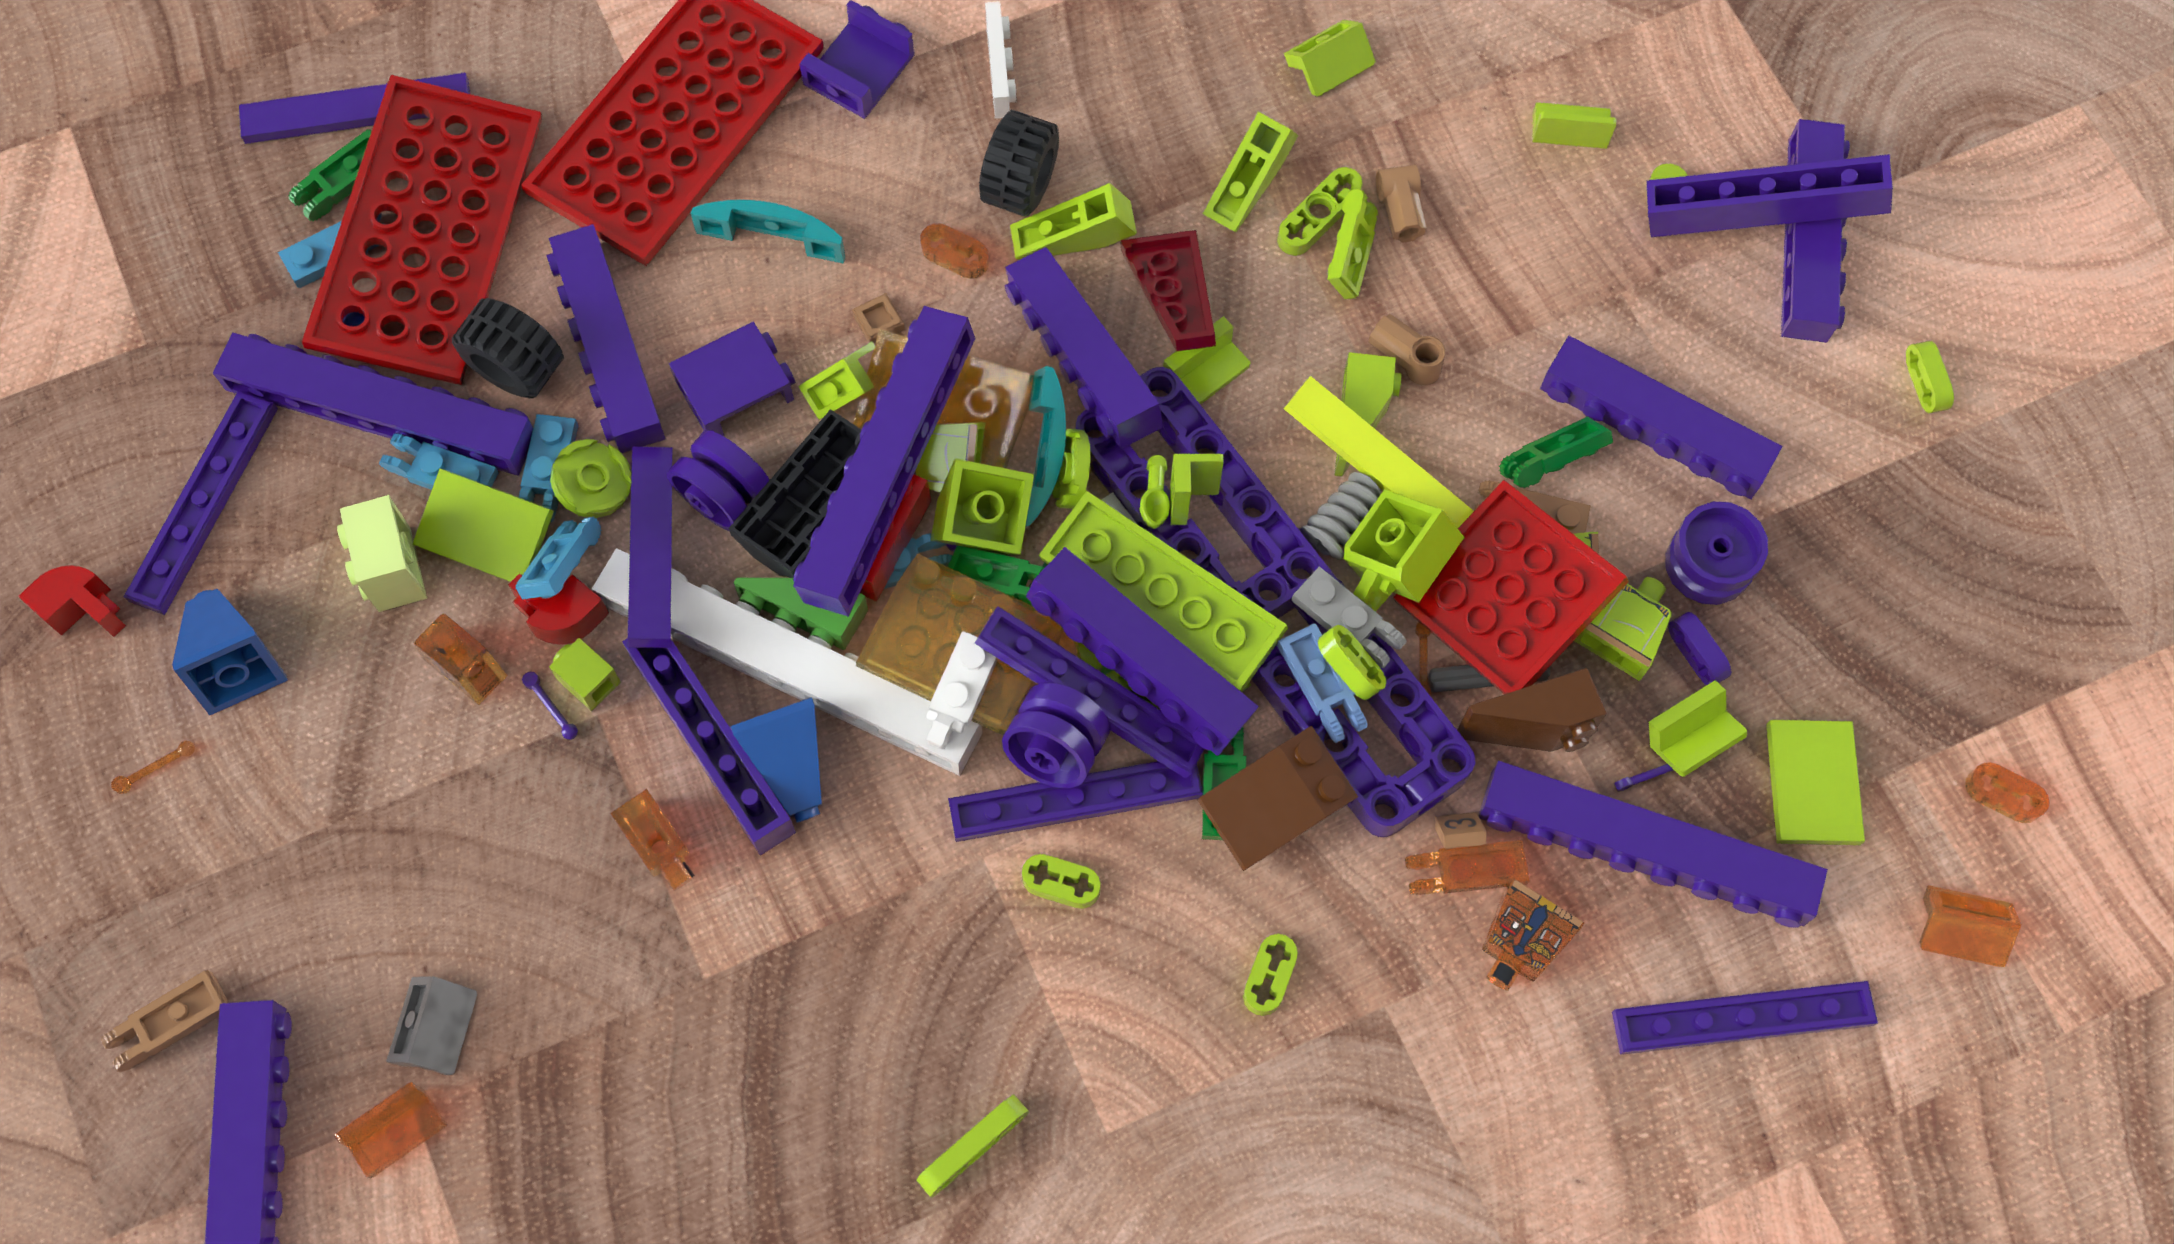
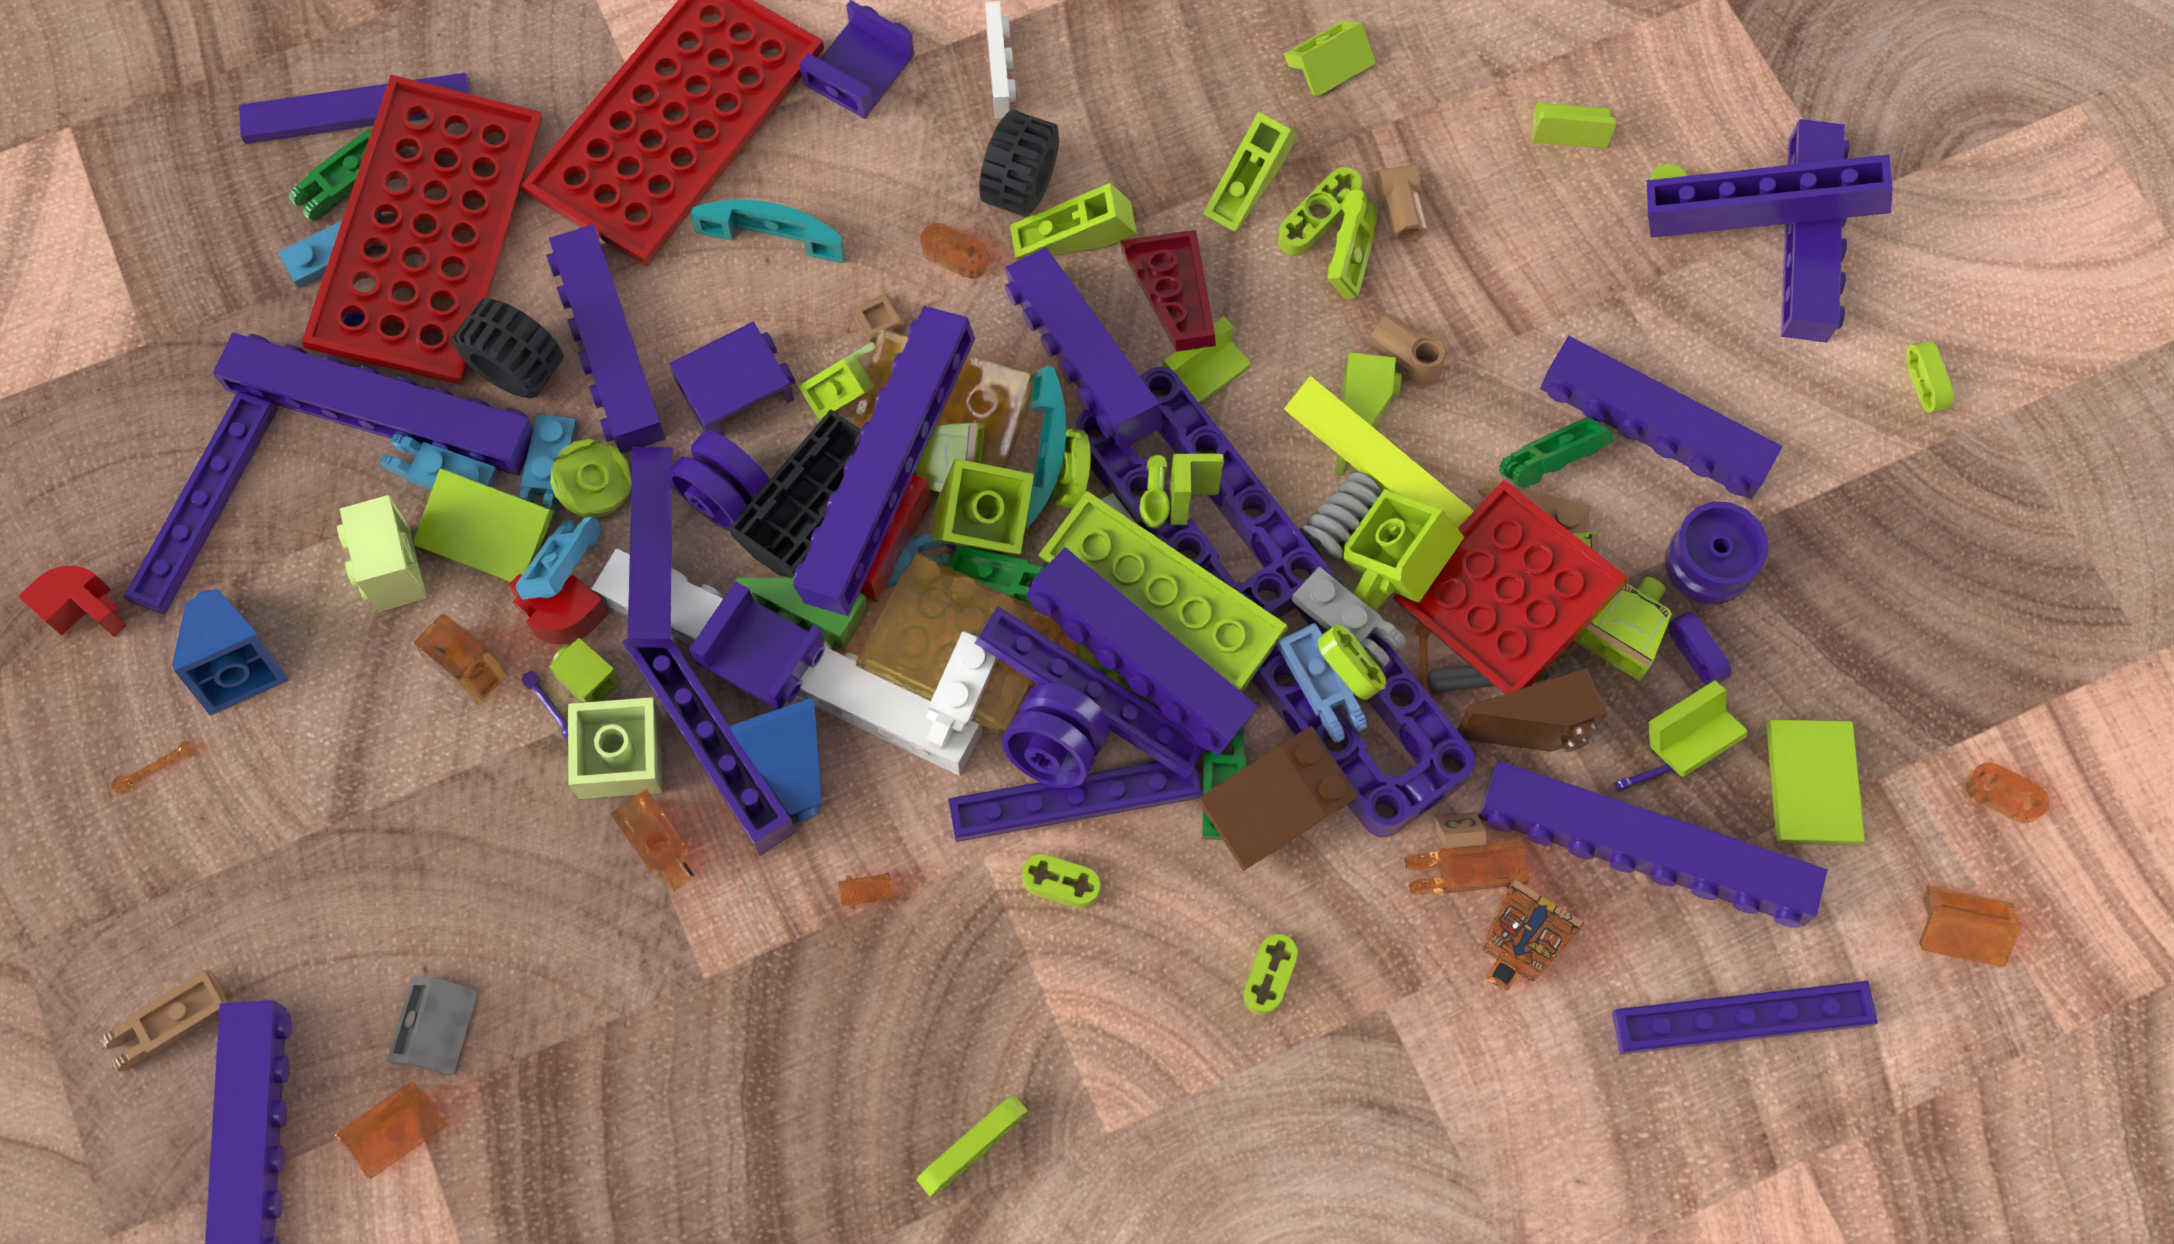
(614, 748): none -> yellowish green brick
(757, 648): none -> dark purple panel
(865, 889): none -> clear orange pin

